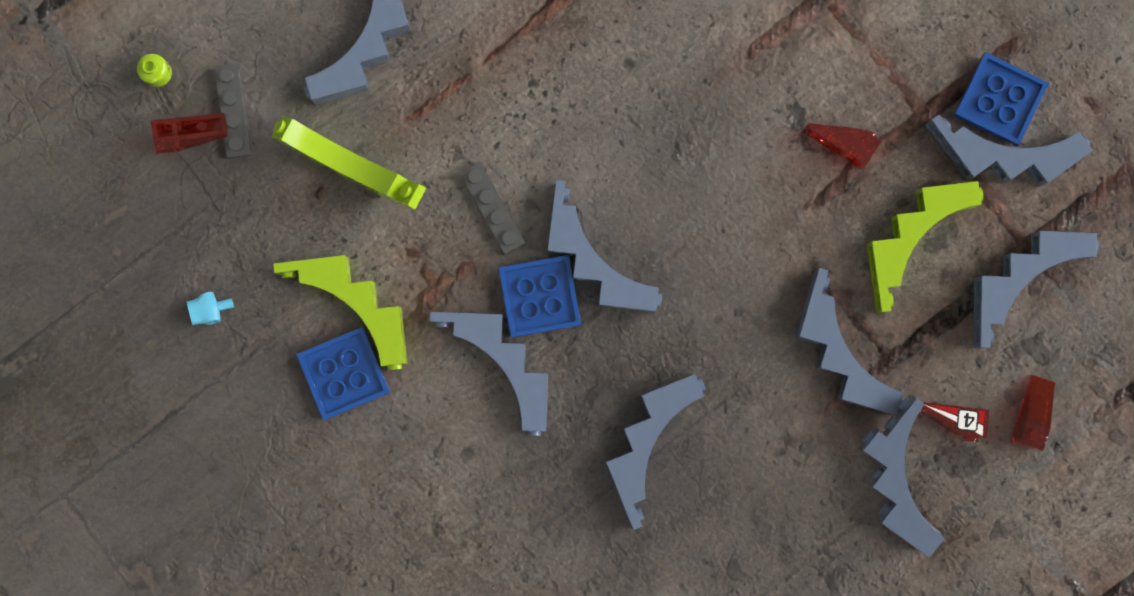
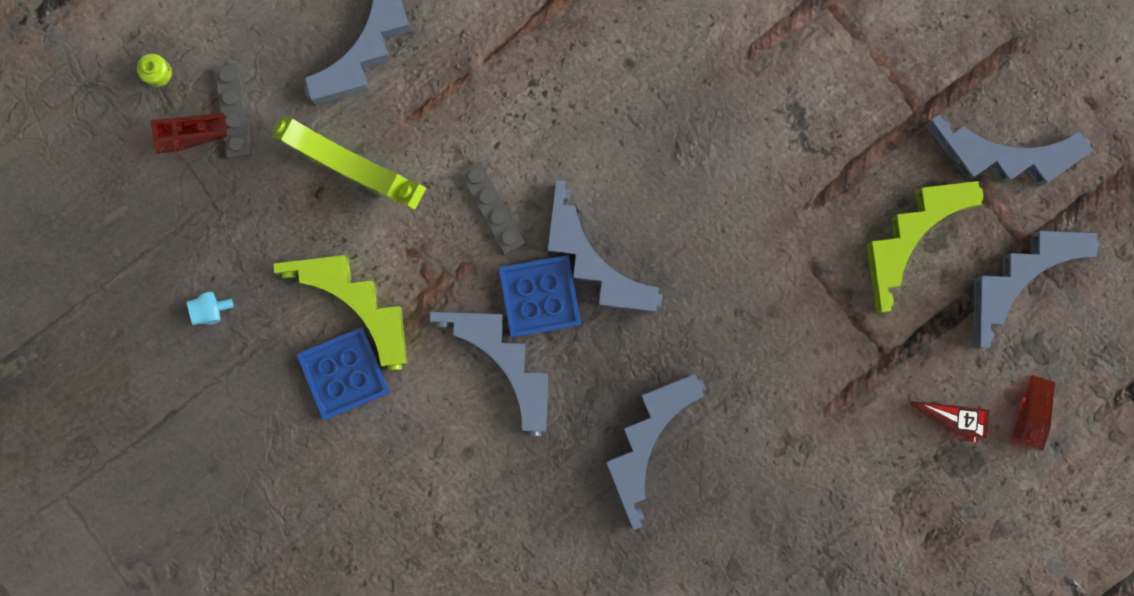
(820, 327): sand blue arch -> none
(849, 143): clear red slope -> none
(890, 479): sand blue arch -> none
(1001, 99): blue plate -> none

